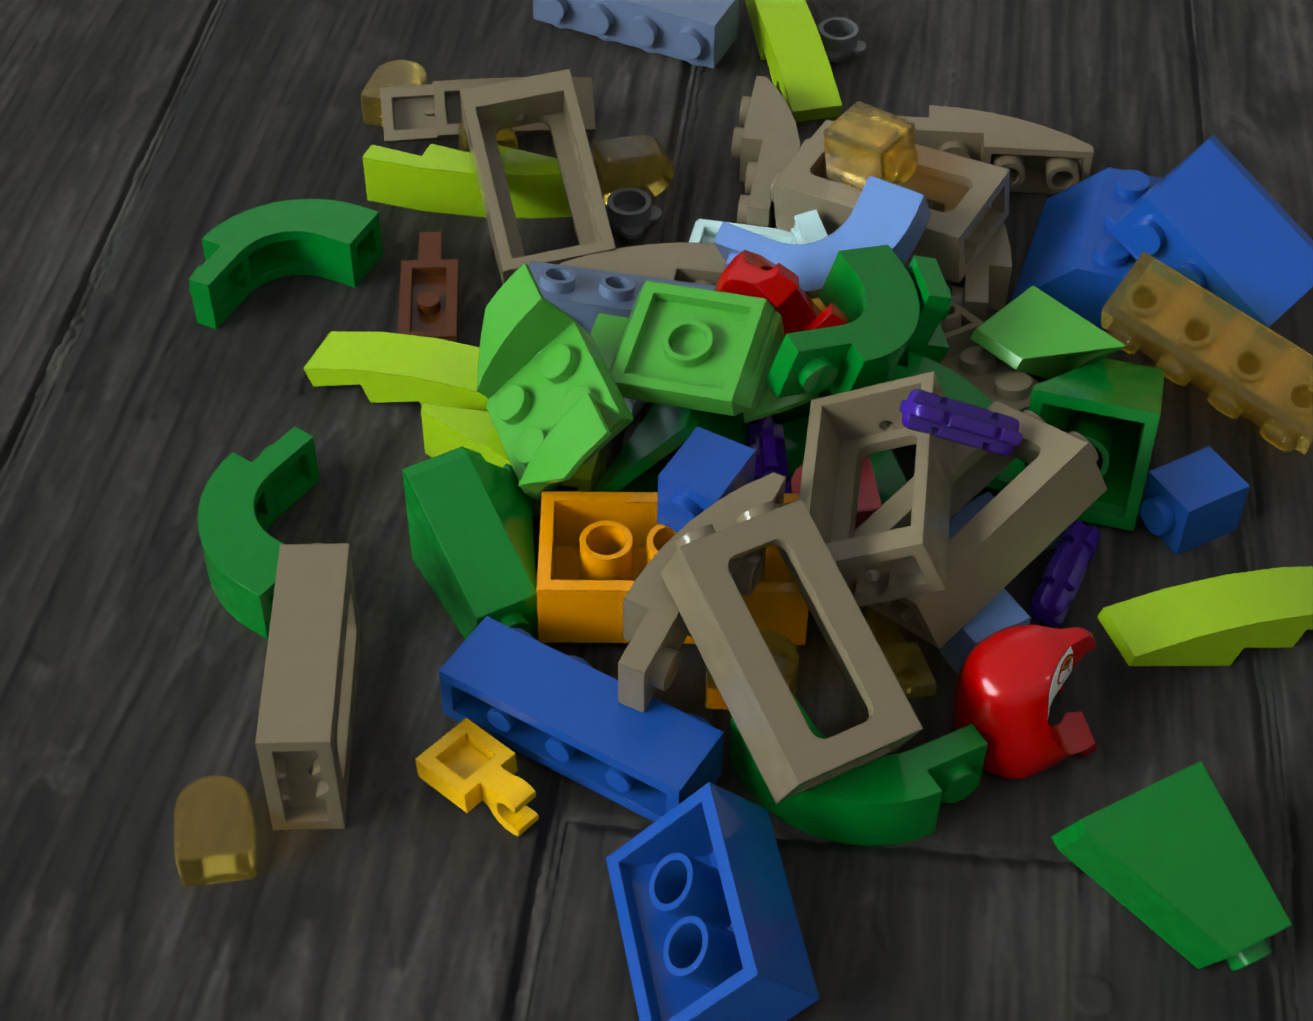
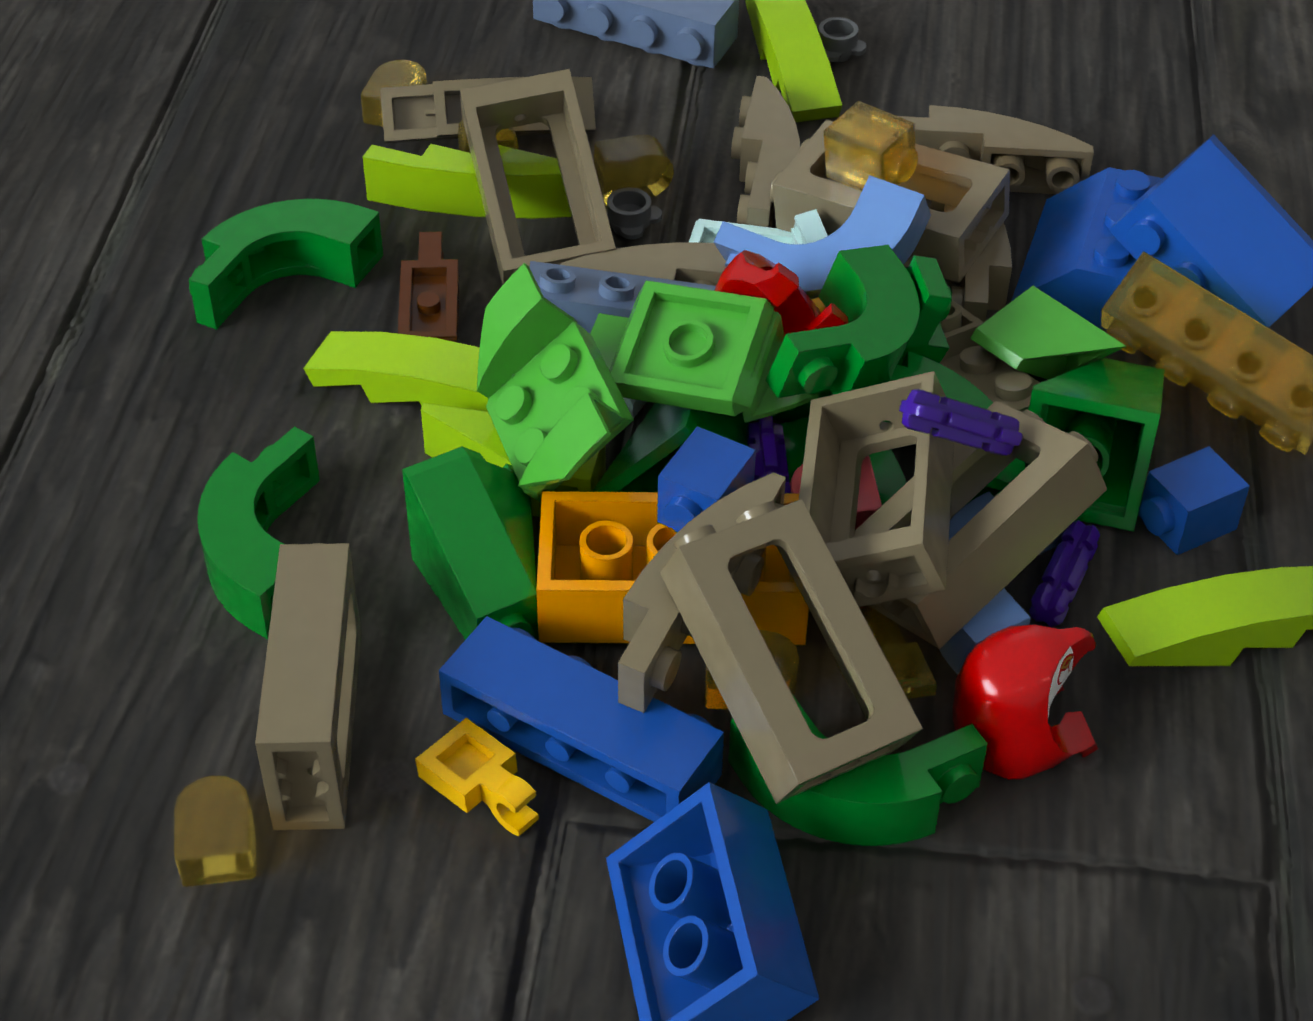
(1181, 869): green slope -> none

